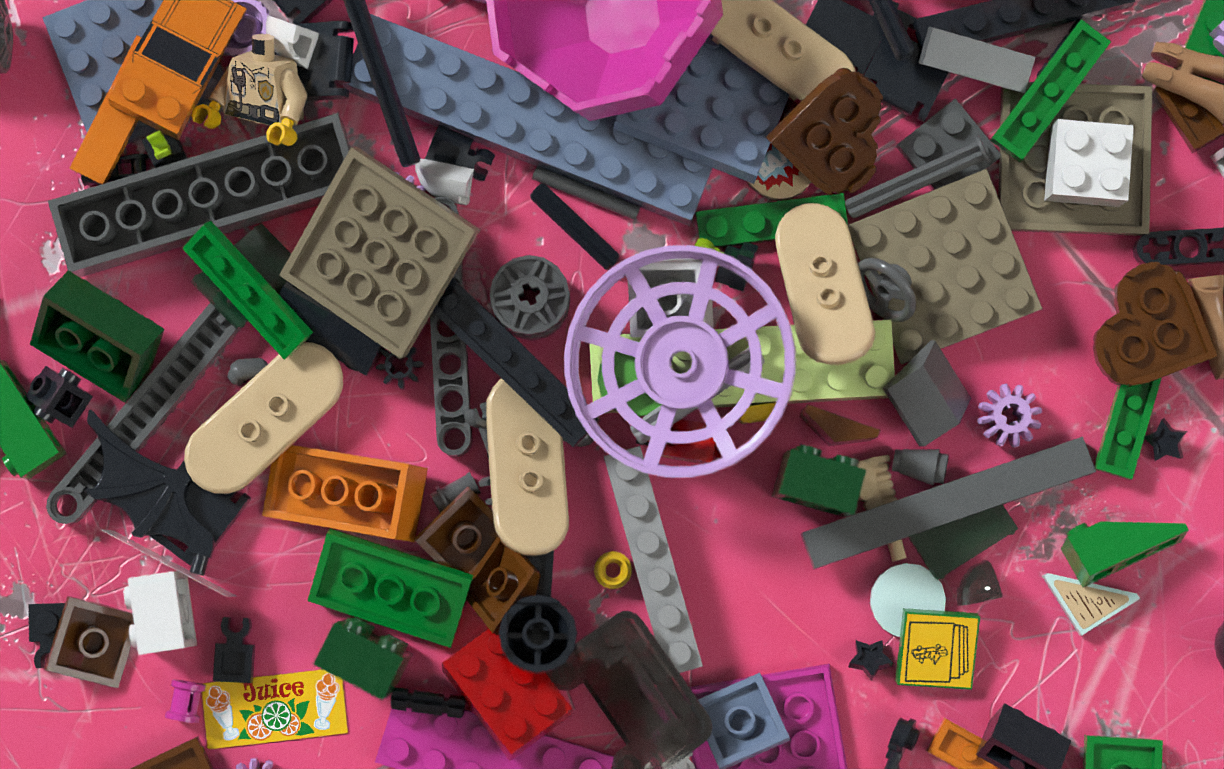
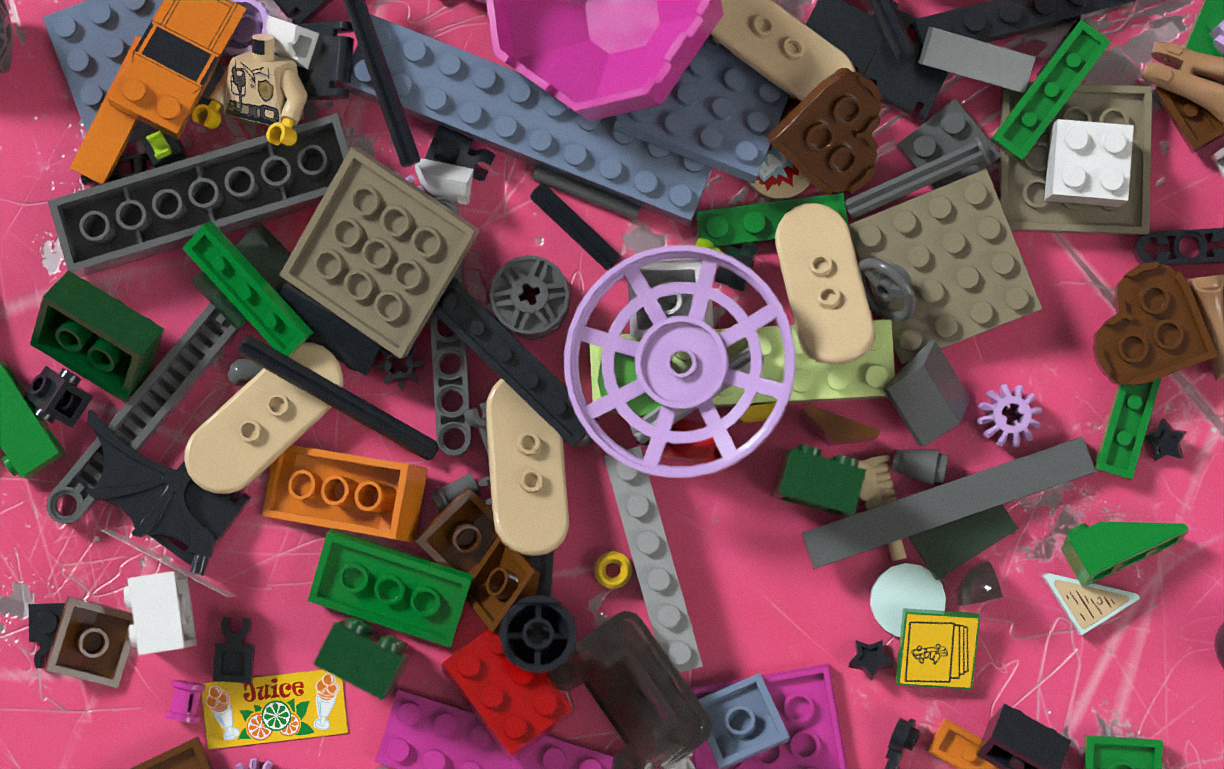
(337, 397): none -> black axle
(427, 702): black axle -> none

